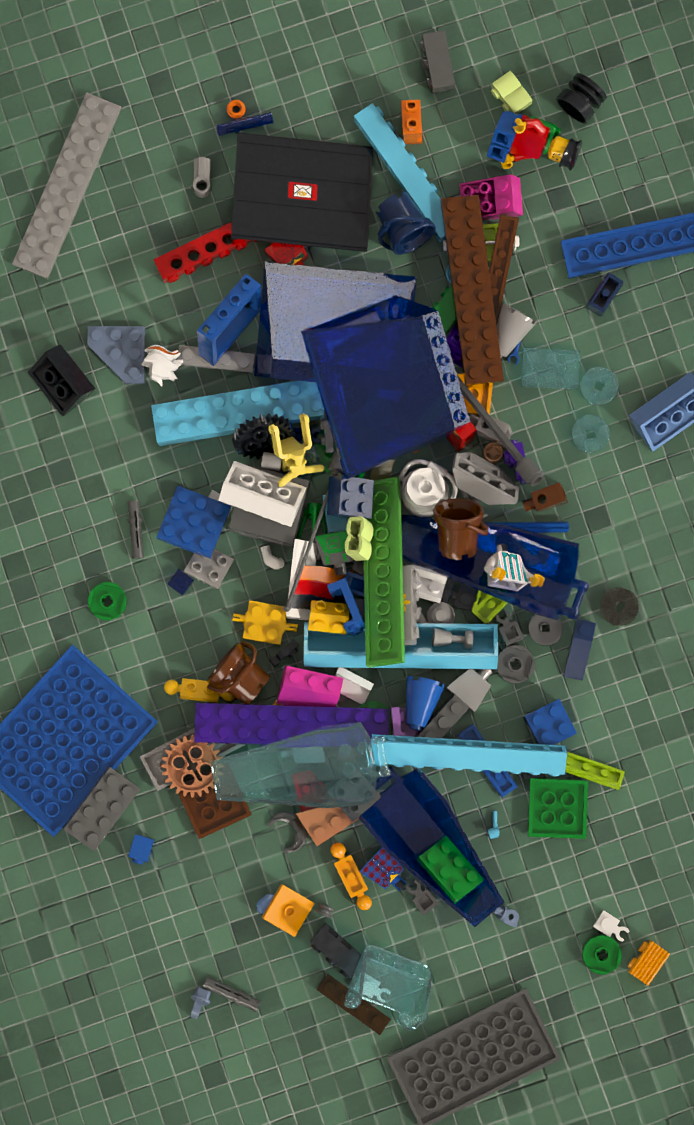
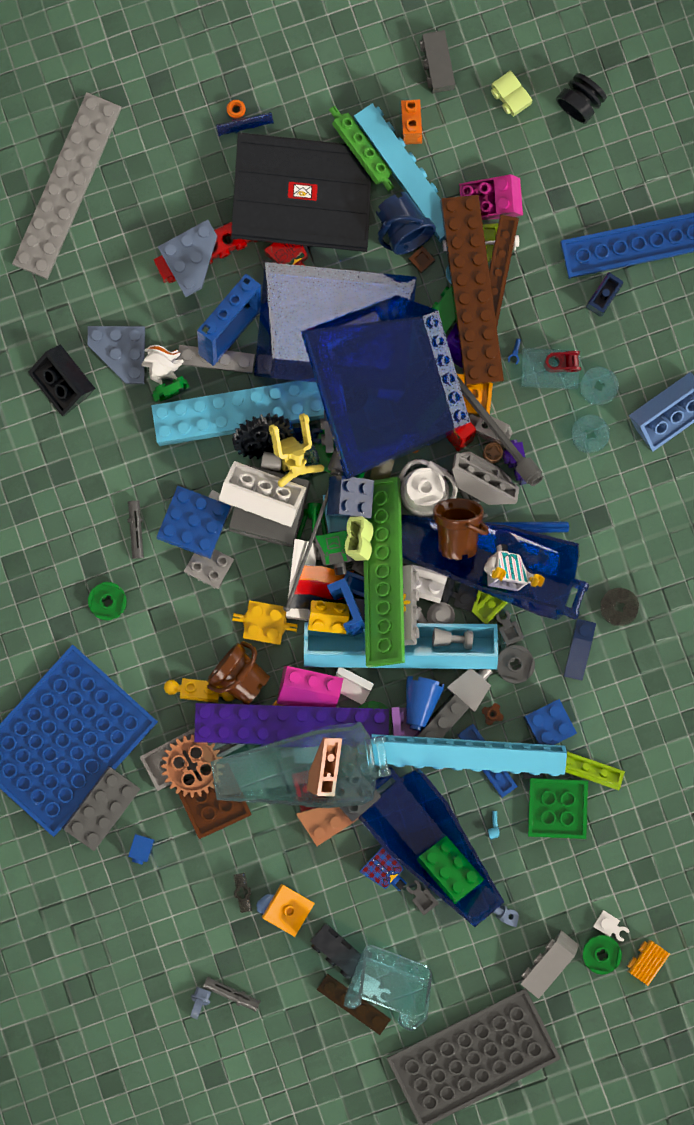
(165, 392): none -> green plate
(180, 582): clear blue plate -> none
(190, 256): none -> sand blue plate
(202, 176): light grey piece -> none
(244, 903): none -> clear smoke axle
(270, 560): white arm -> none
(288, 817): dark grey piece -> none
(289, 650): black plate -> none
(324, 768): none -> nougat slope
(324, 910): dark grey bush -> none
(351, 876): light orange plate -> none
(362, 148): none -> bright green plate
(421, 259): none -> reddish brown tile
(497, 715): none -> reddish brown plate
(512, 328): light grey cone -> none
(528, 138): piece -> none
(545, 638): dark grey piece -> none
(549, 964): none -> light grey wedge
(554, 495): reddish brown torso -> none
(567, 362): none -> dark red piece

